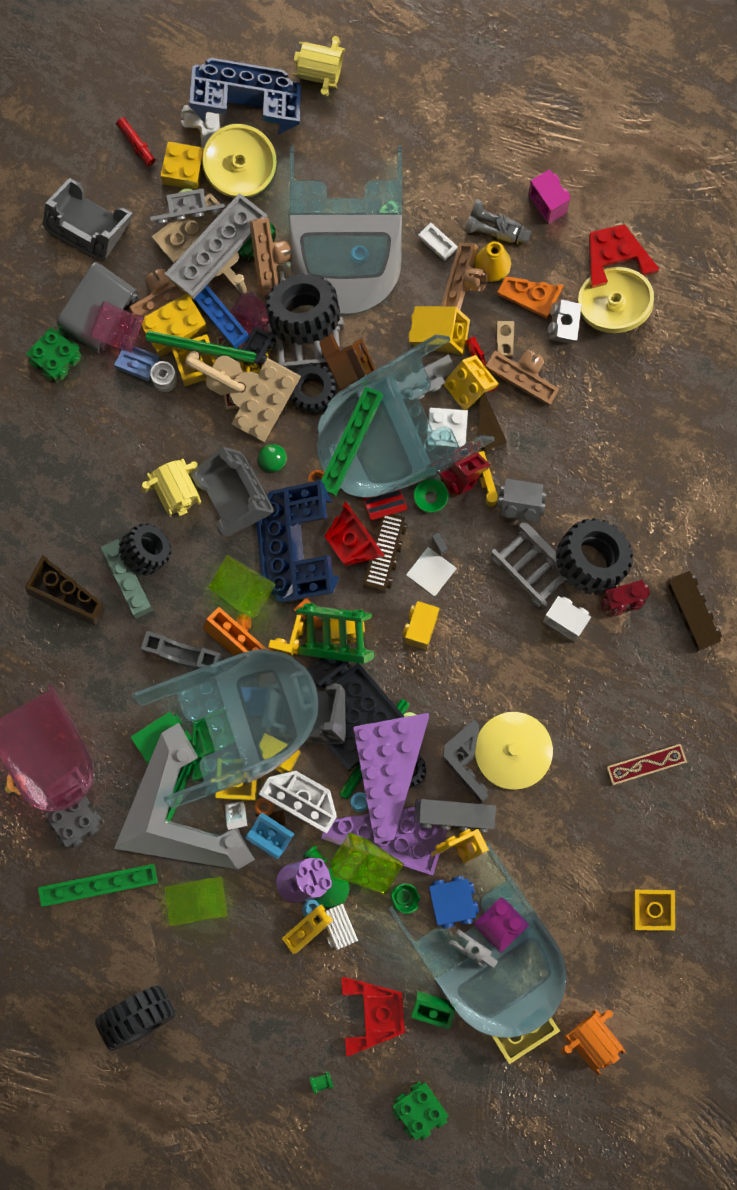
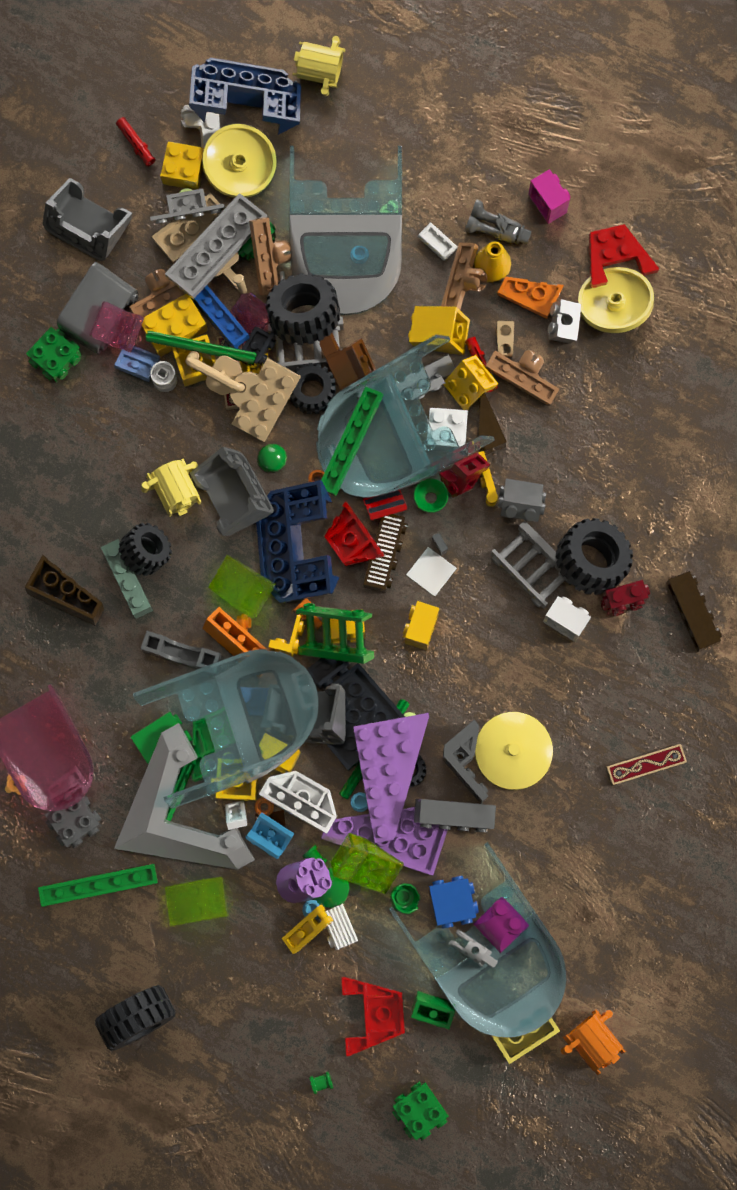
(468, 845): yellow bracket -> none
(653, 910): yellow brick -> none

